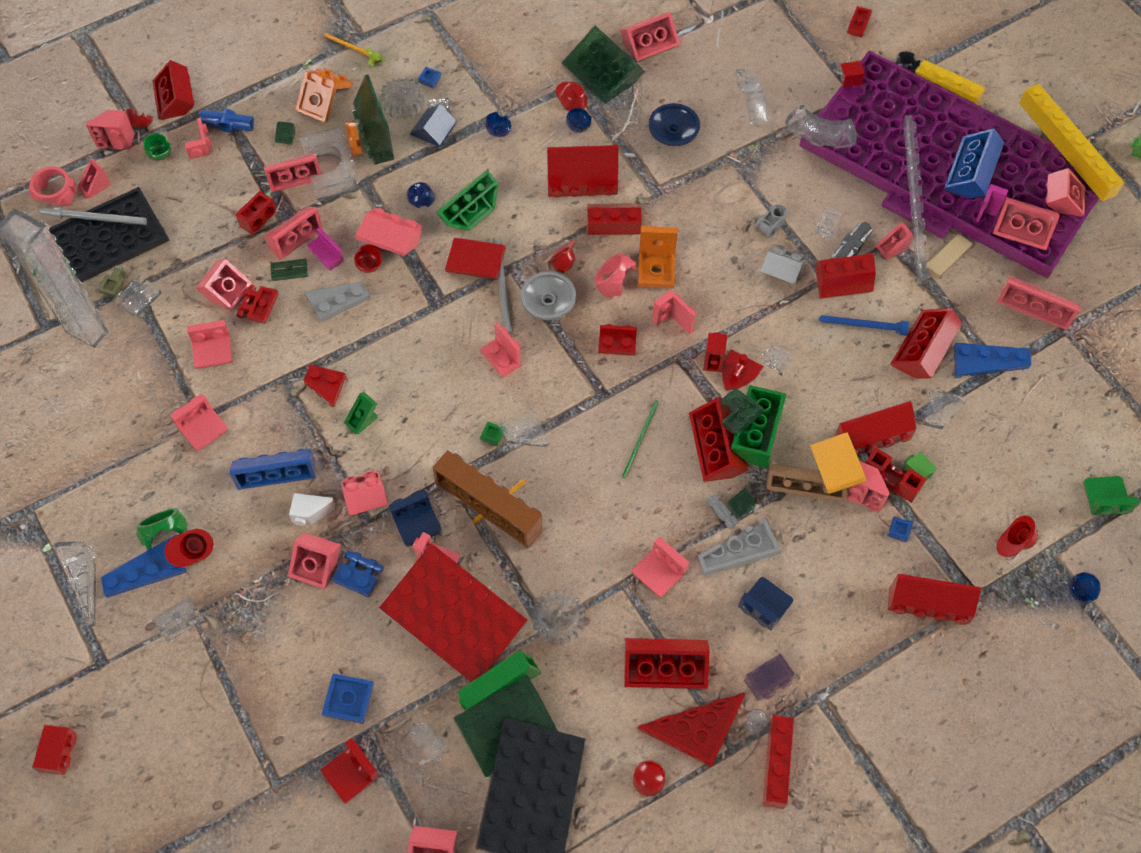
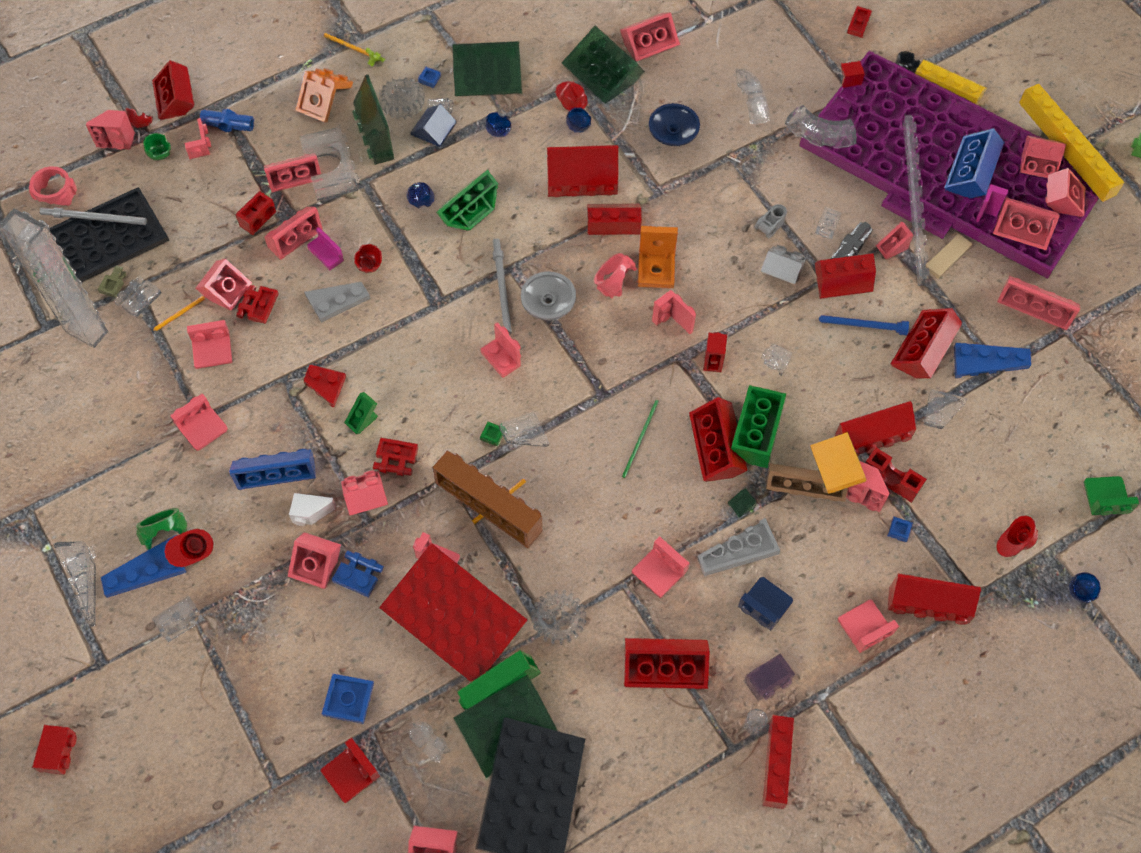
(93, 179): coral slope -> none
(182, 311): none -> light orange axle
(284, 132): clear green slope -> none
(289, 272): clear green tile -> none
(353, 138): orange plate -> none
(389, 231): coral slope -> none
(396, 451): none -> red plate
(414, 517): dark blue bracket -> none
(475, 258): red tile -> none
(487, 68): none -> clear green slope
(563, 258): red piece -> none
(617, 340): red bracket -> none
(649, 778): red hair -> none
(697, 730): red tile -> none
(721, 510): light grey axle -> none
(739, 370): red shield -> none
(744, 411): clear green plate -> none
(866, 625): none -> coral bracket
(919, 464): bright green brick -> none
(1041, 156): none -> coral slope

